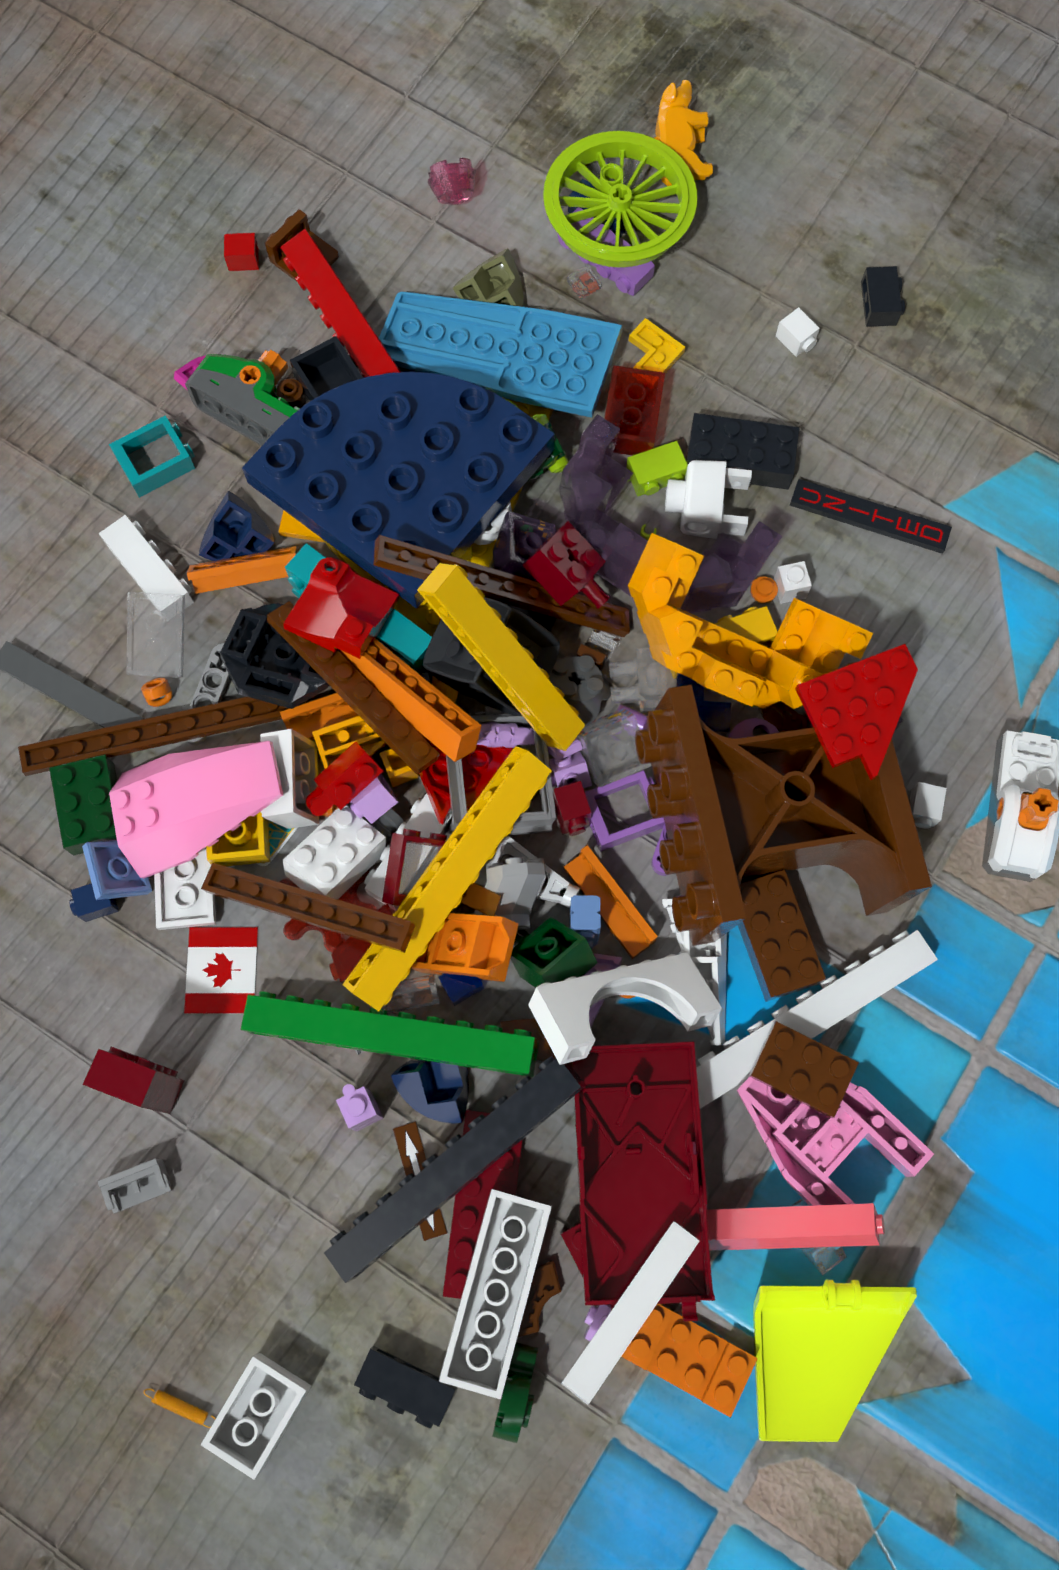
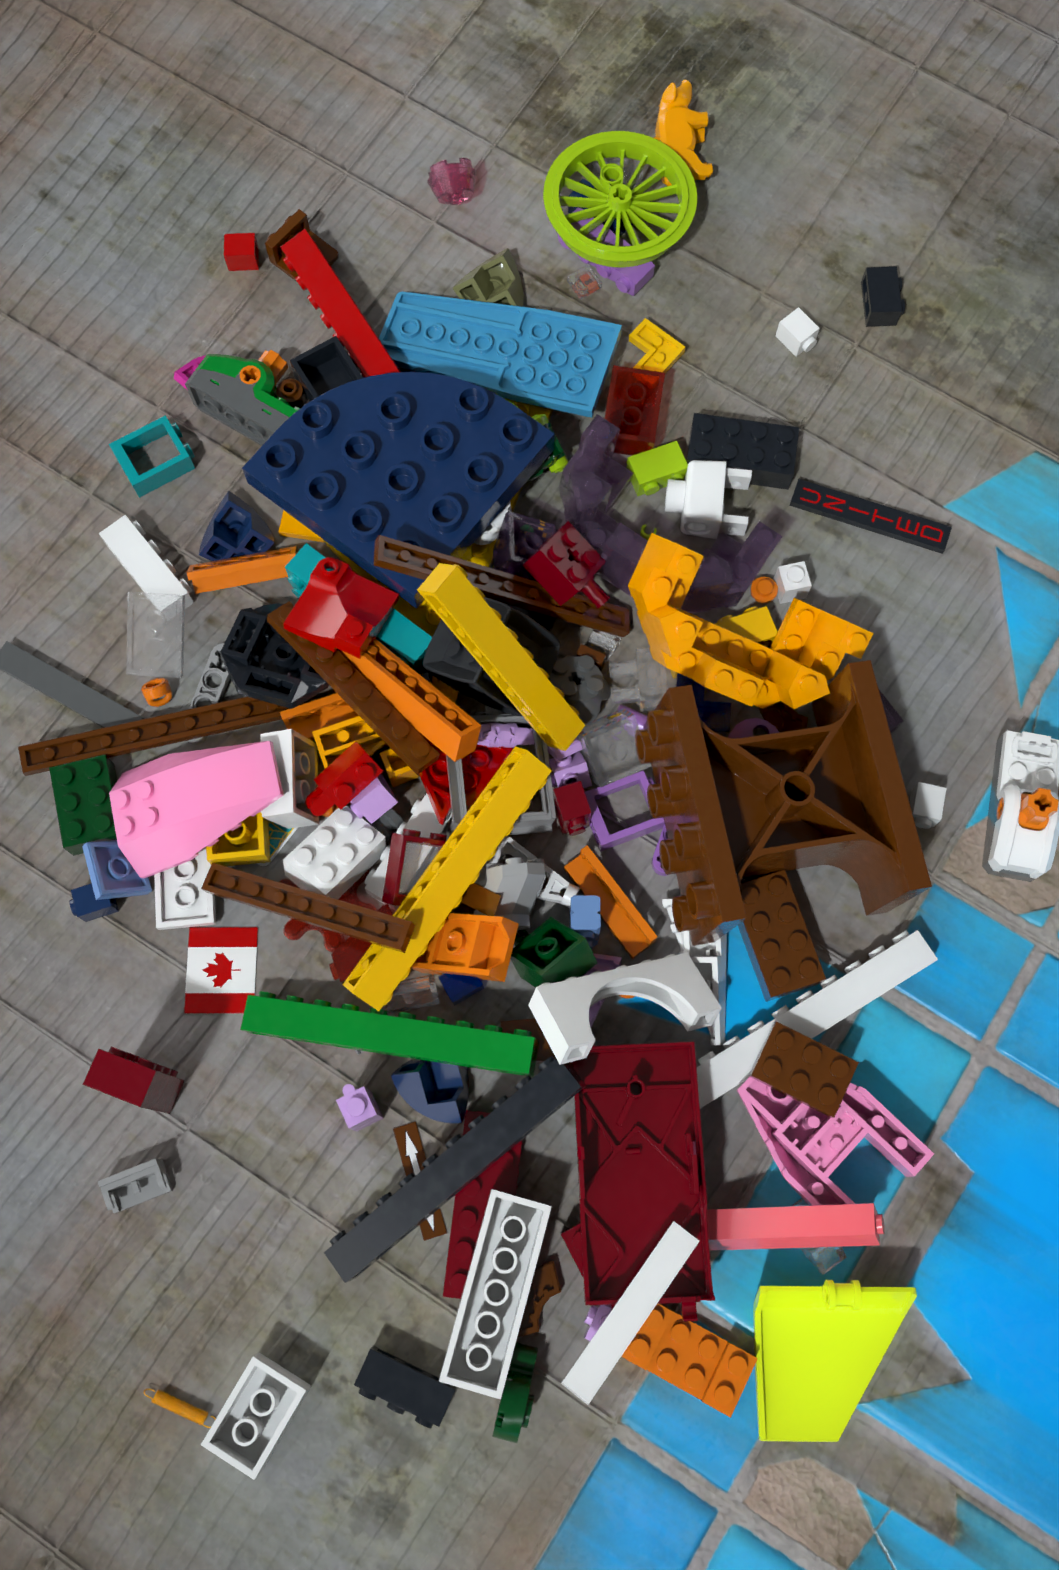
(859, 706): red wing -> none

